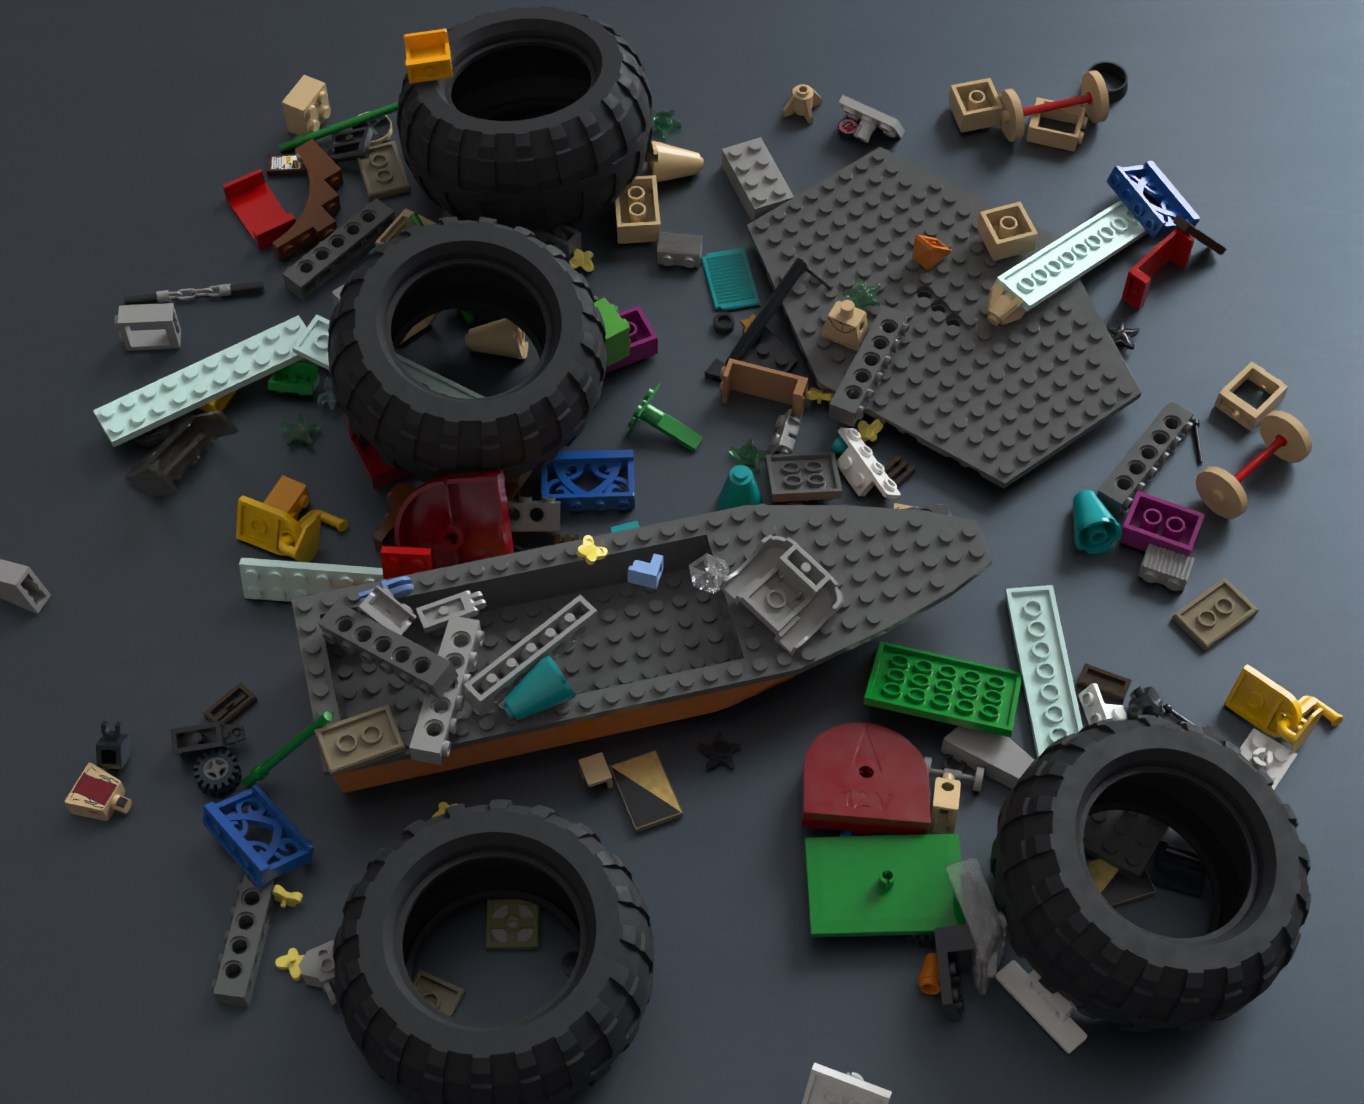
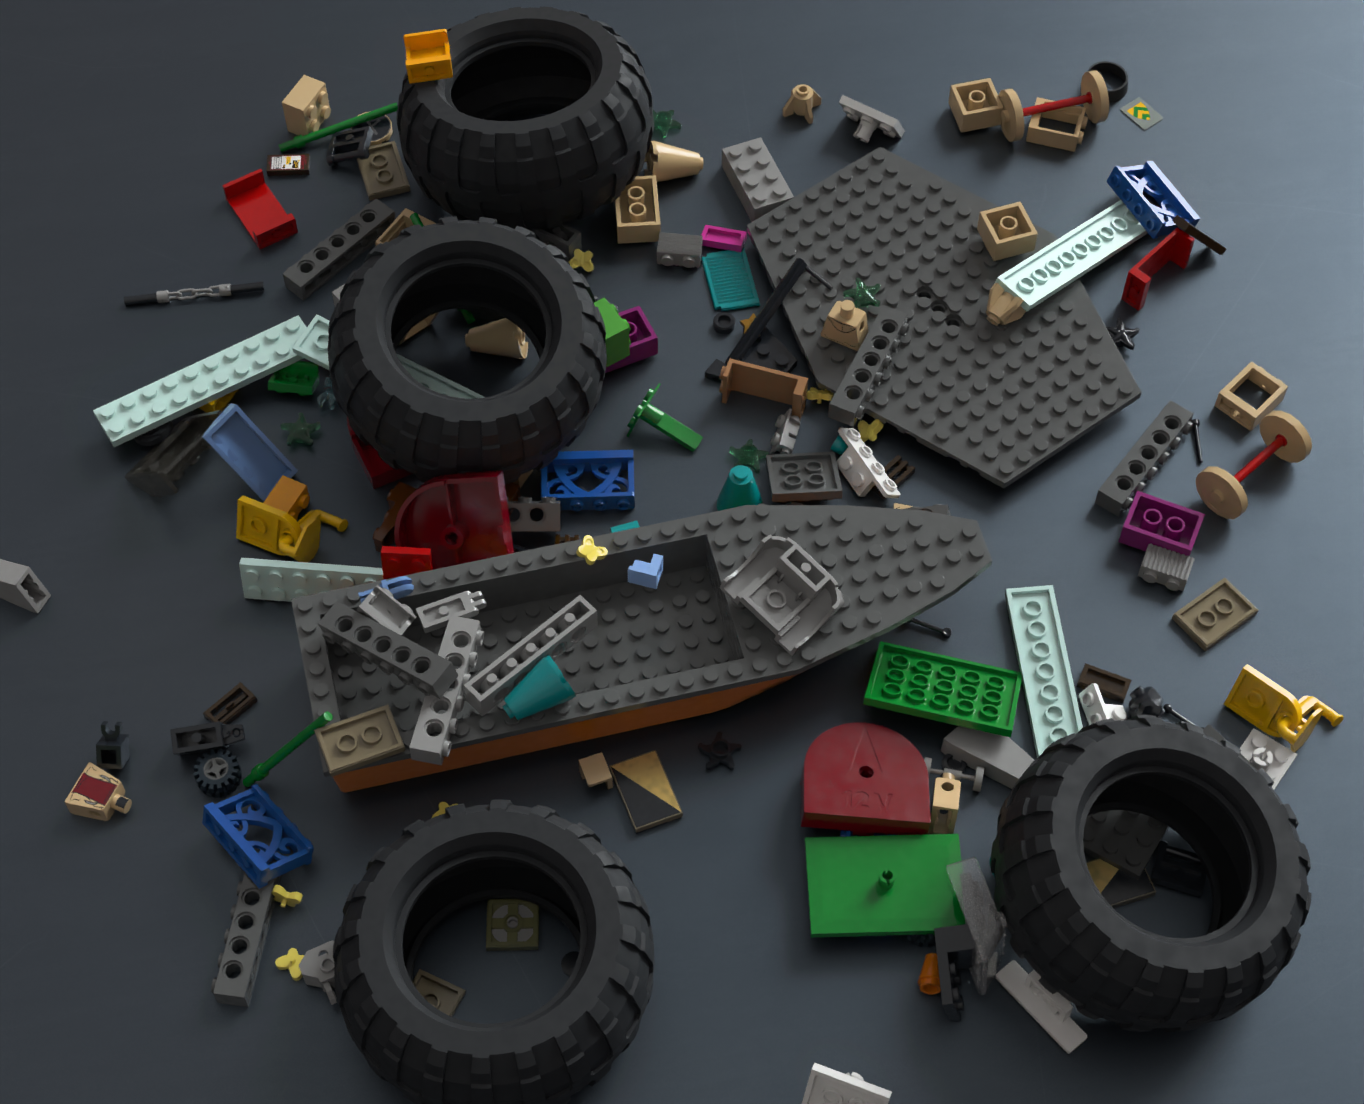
(148, 315): light grey window -> none
(248, 451): none -> medium blue slope
(322, 202): reddish brown arch -> none
(708, 573): clear brick -> none
(724, 238): none -> dark pink tile
(847, 128): tile -> none
(929, 251): orange slope -> none
(946, 632): none -> black hinge
(1093, 524): teal cone -> none
(1141, 113): none -> light grey sticker

